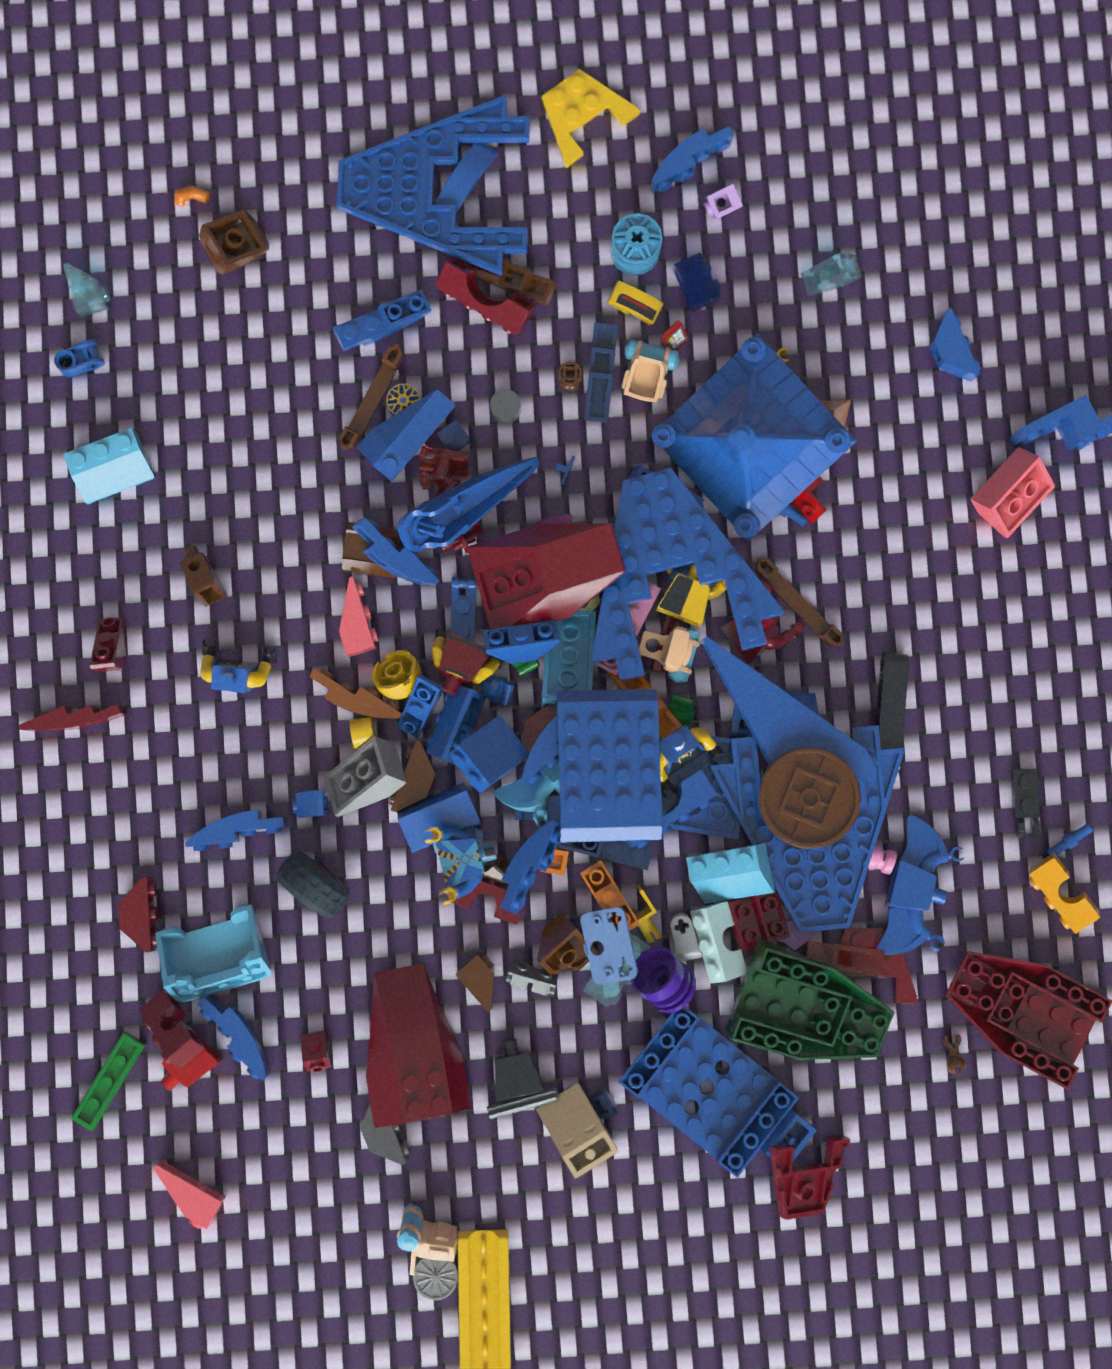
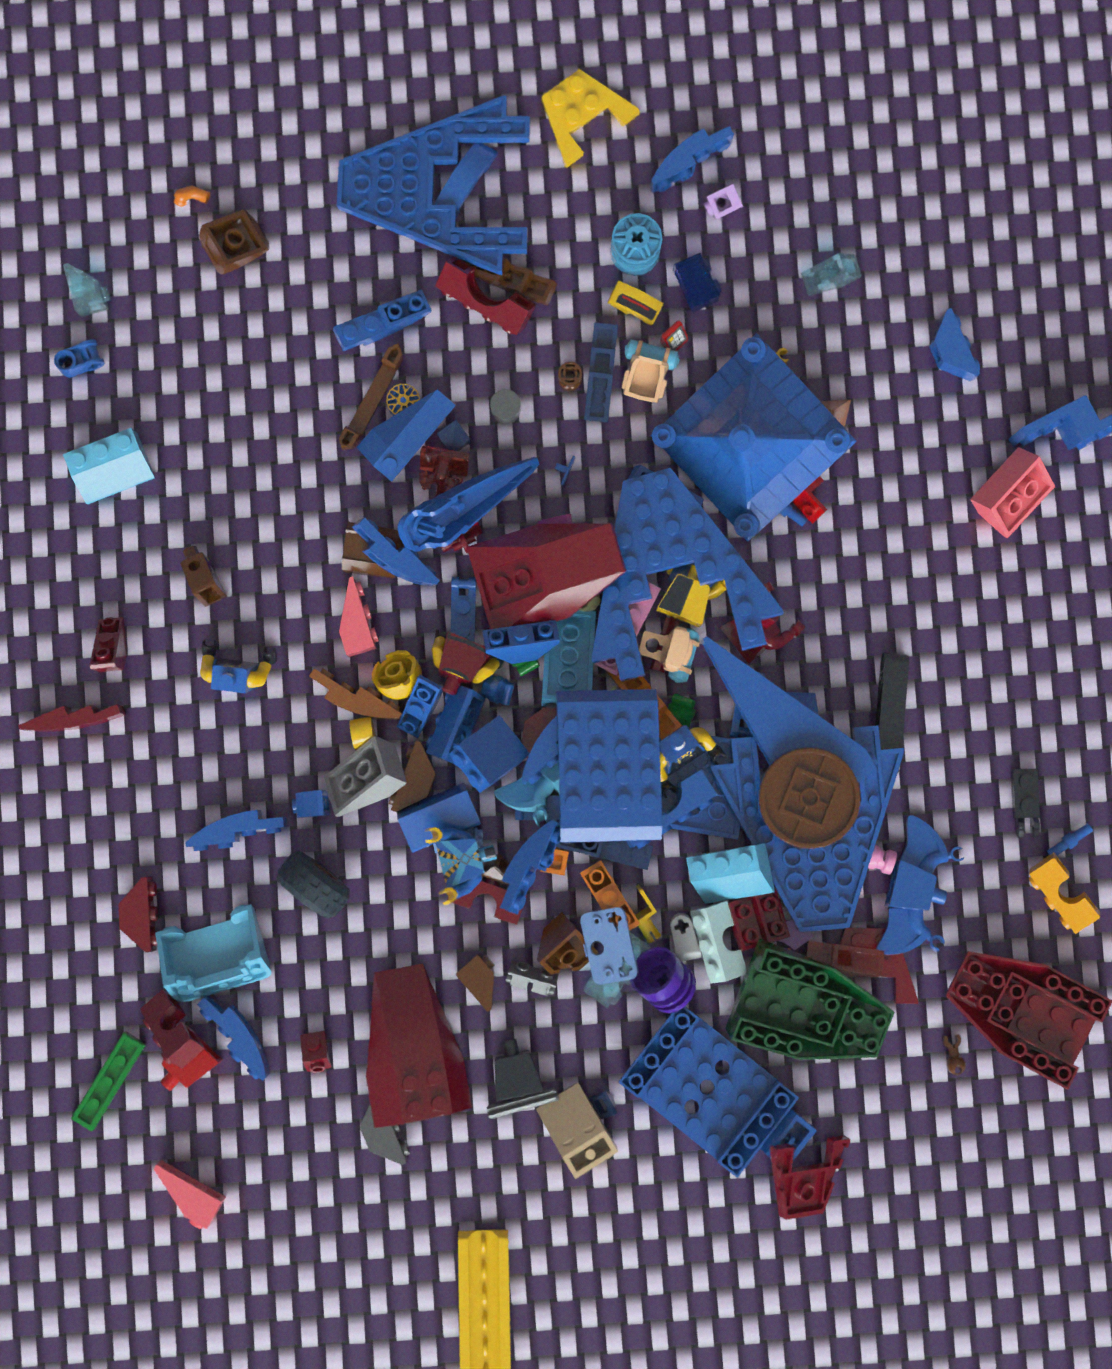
(426, 1238): light nougat piece -> none
(435, 1278): light grey wheel -> none
(827, 633): reddish brown piece -> none

